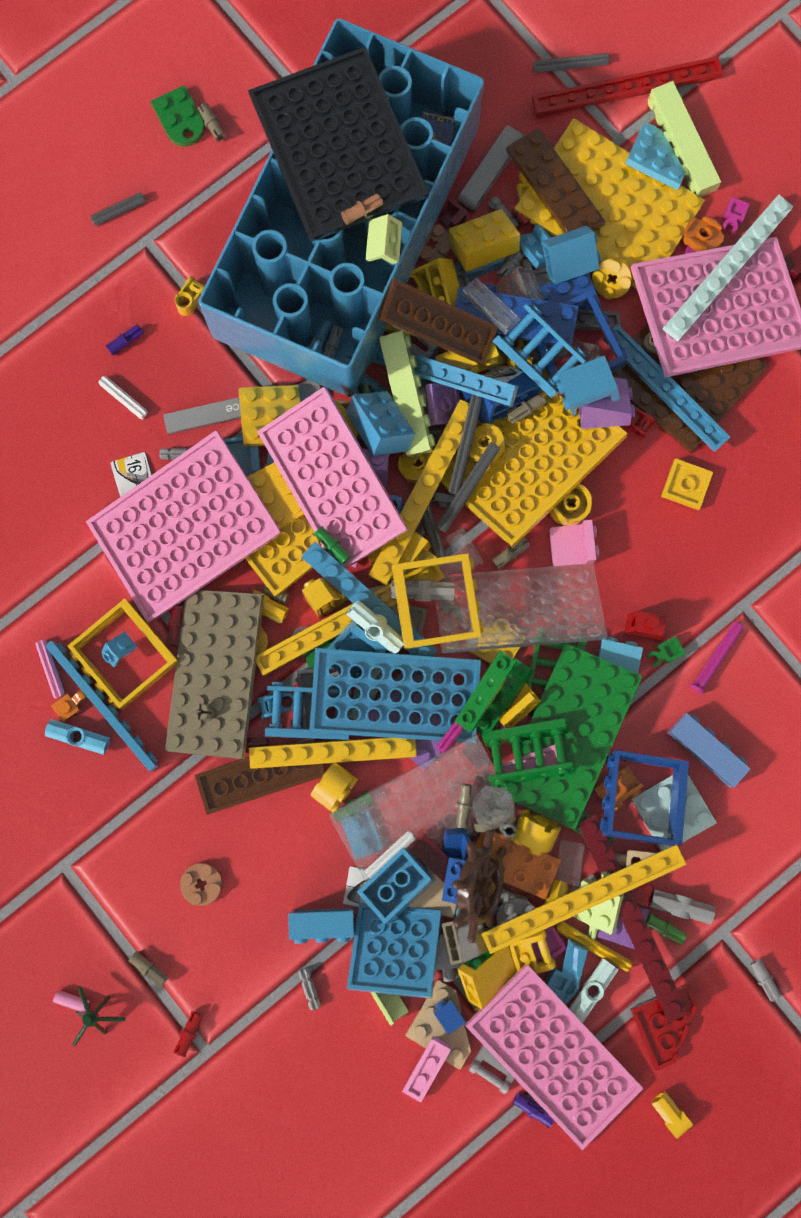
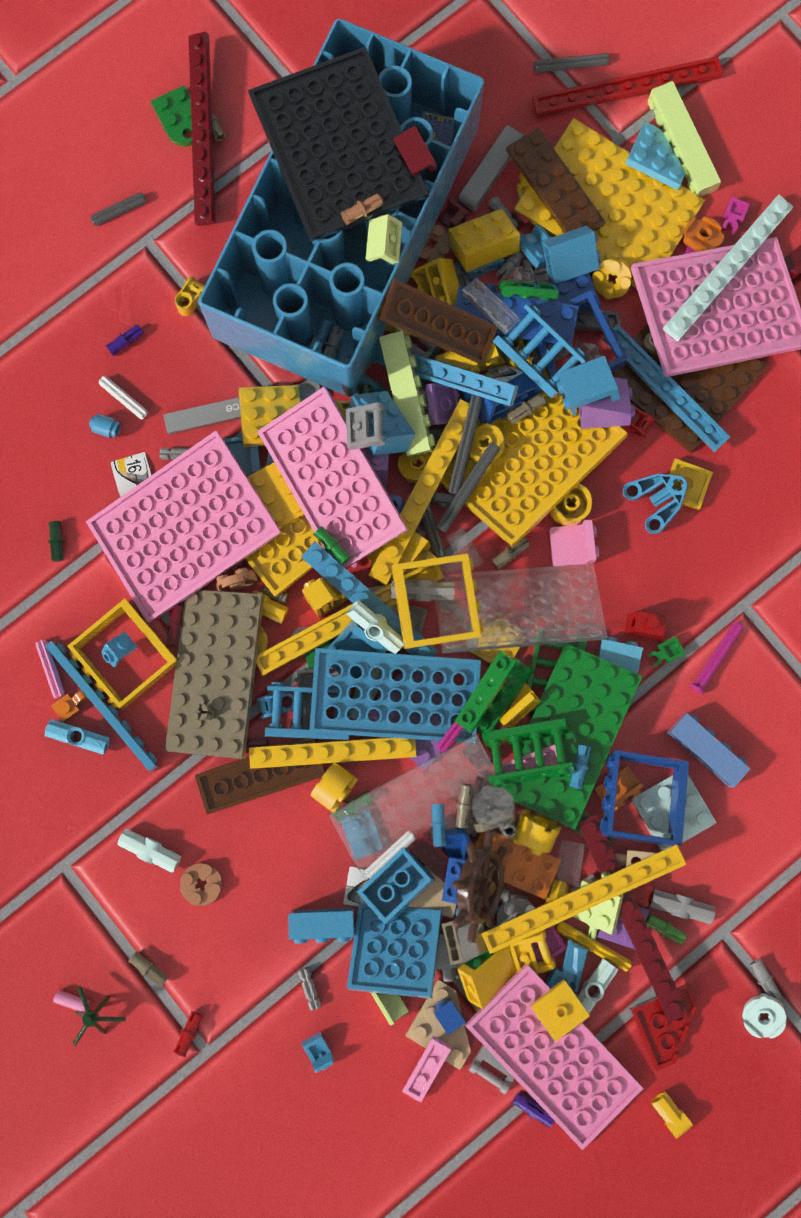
(56, 541): none -> dark green axle
(105, 426): none -> dark azure brick
(149, 850): none -> light aqua piece
(201, 129): none -> dark red plate
(242, 579): none -> nougat plate
(318, 1052): none -> dark azure bracket
(358, 426): none -> light grey plate
(415, 151): none -> dark red panel
(438, 824): none -> dark azure axle
(528, 289): none -> green plate
(559, 1010): none -> yellow plate
(580, 767): none -> dark azure pin
(651, 483): none -> dark azure connector
(764, 1028): none -> light aqua plate

